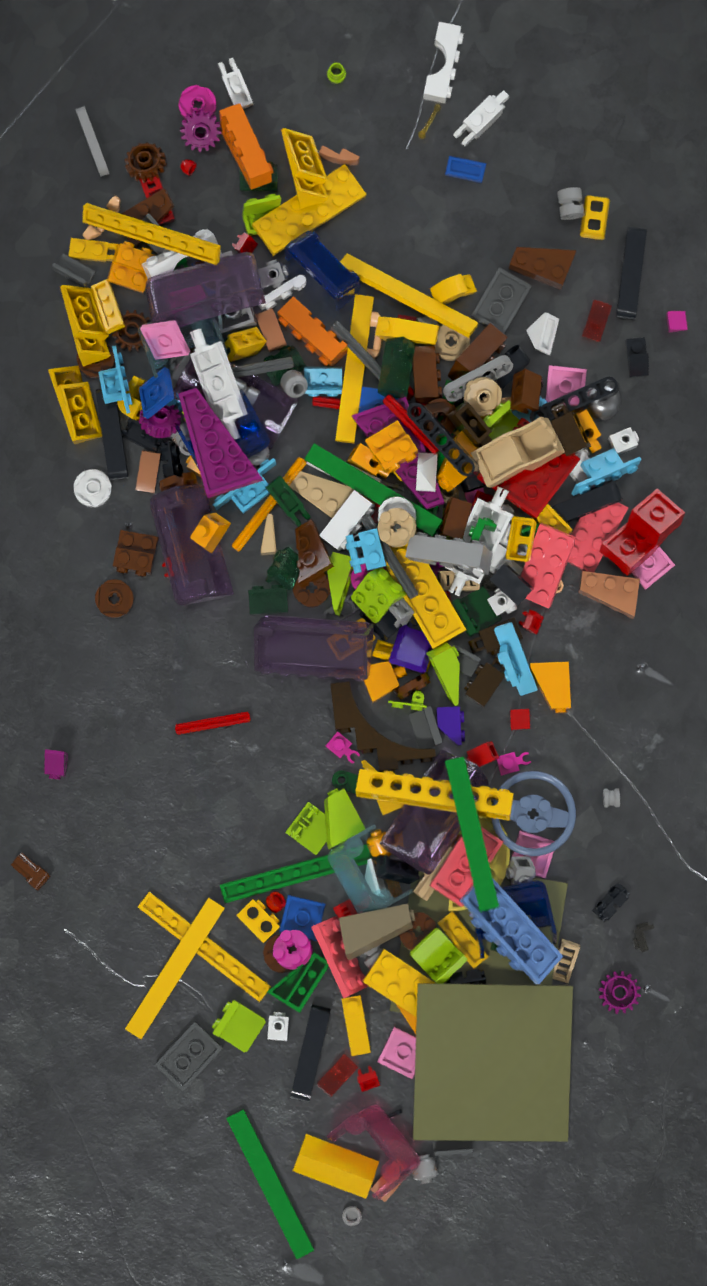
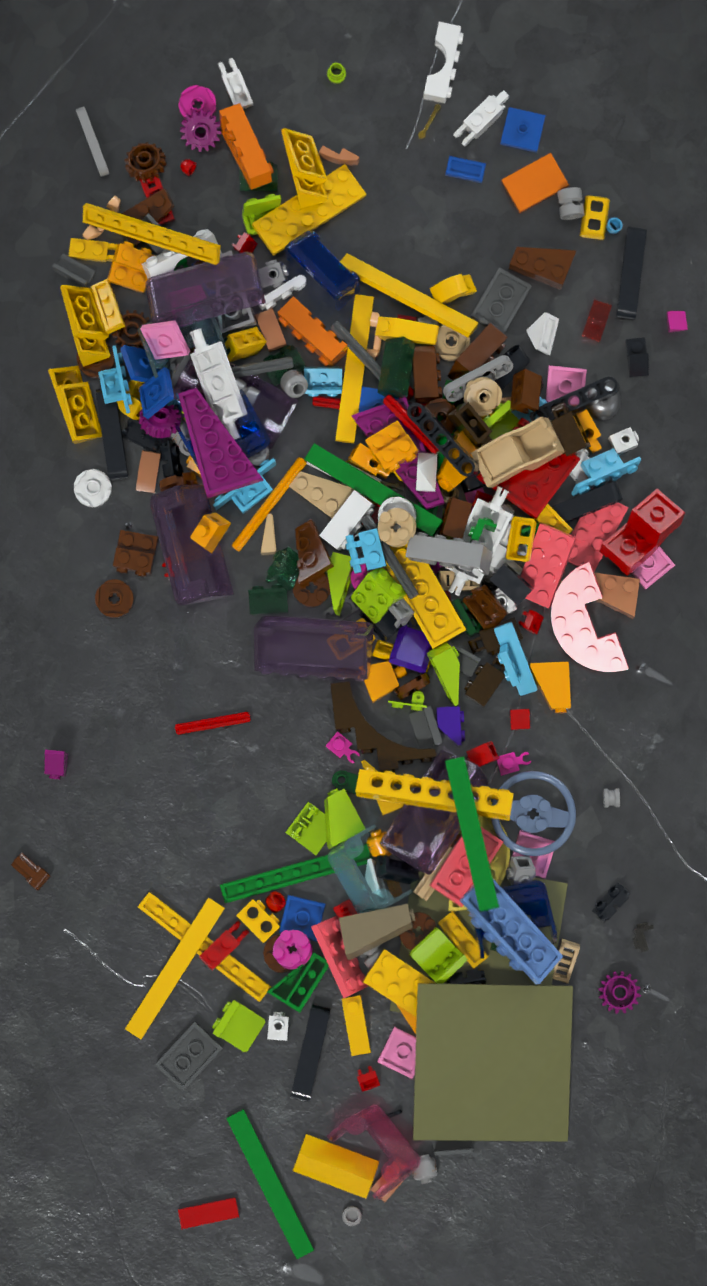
(137, 363): none -> blue plate
(208, 1213): none -> red tile
(222, 947): none -> red hinge
(286, 499): dark green hinge -> none
(337, 1075): clear red slope -> none
(485, 607): none -> reddish brown hinge
(522, 129): none -> blue plate
(535, 183): none -> orange tile
(575, 628): none -> plate
(616, 224): none -> dark azure hinge

